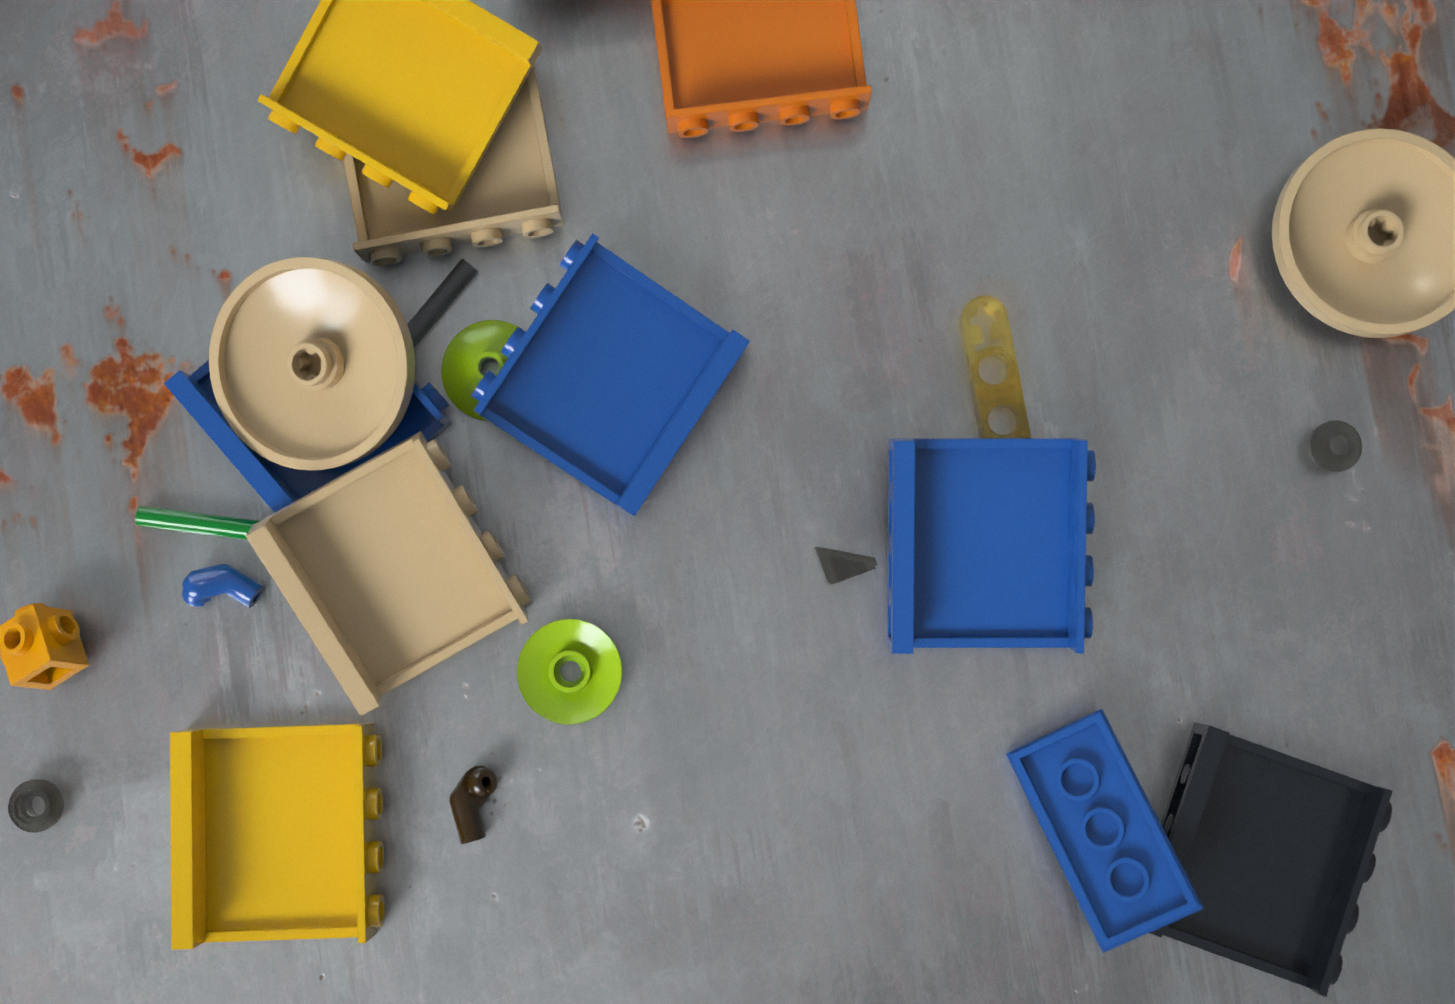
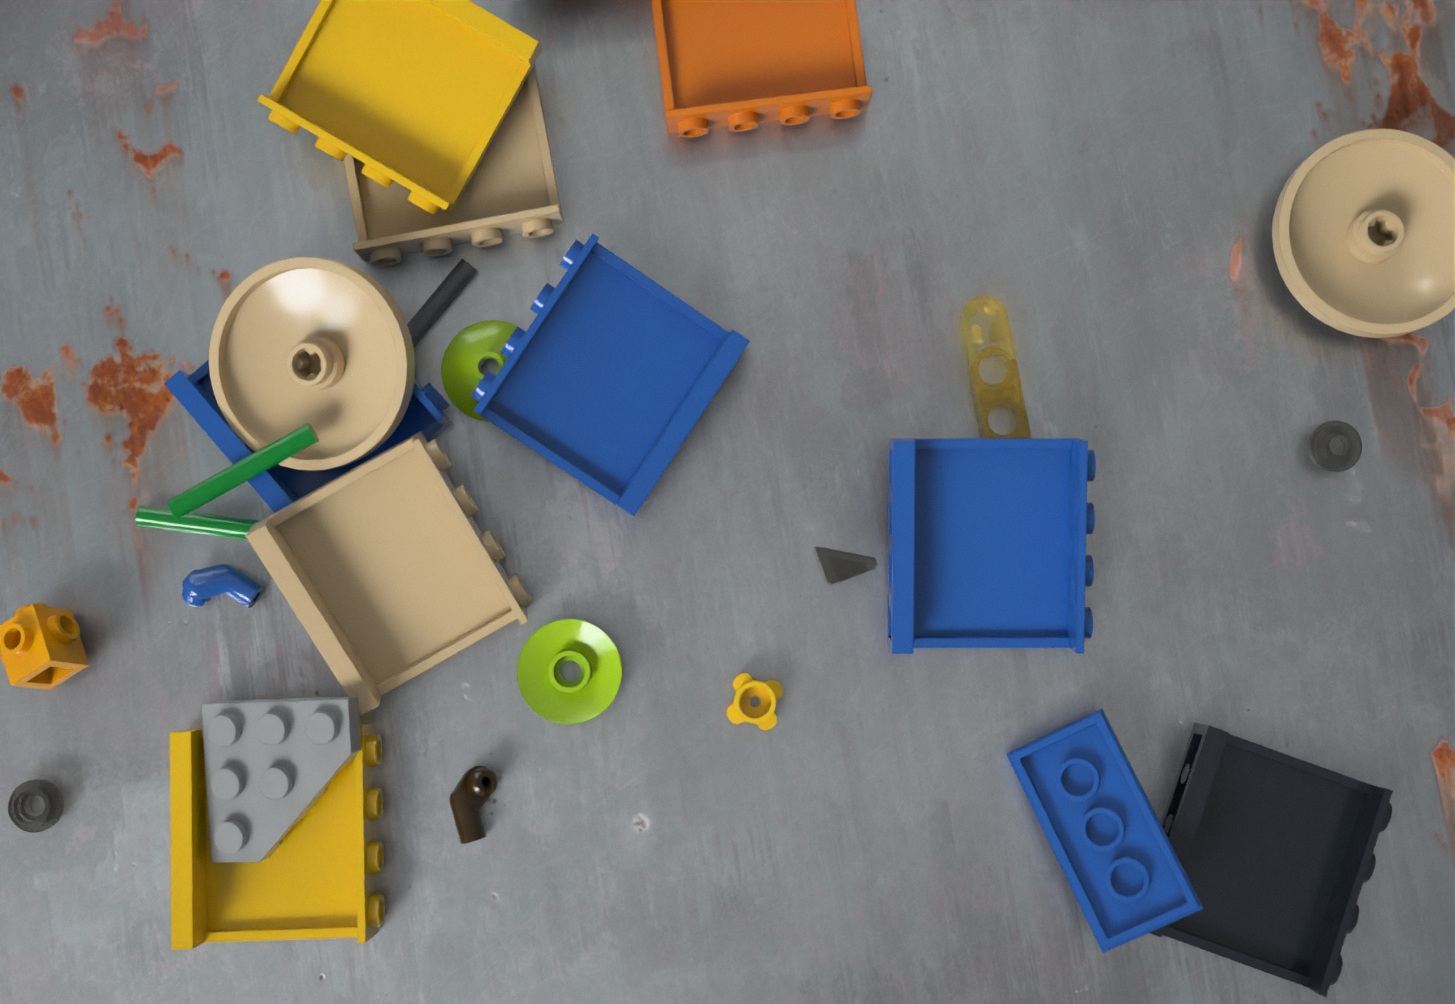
(242, 471): none -> green bar
(271, 767): none -> light grey plate
(745, 689): none -> yellow plate

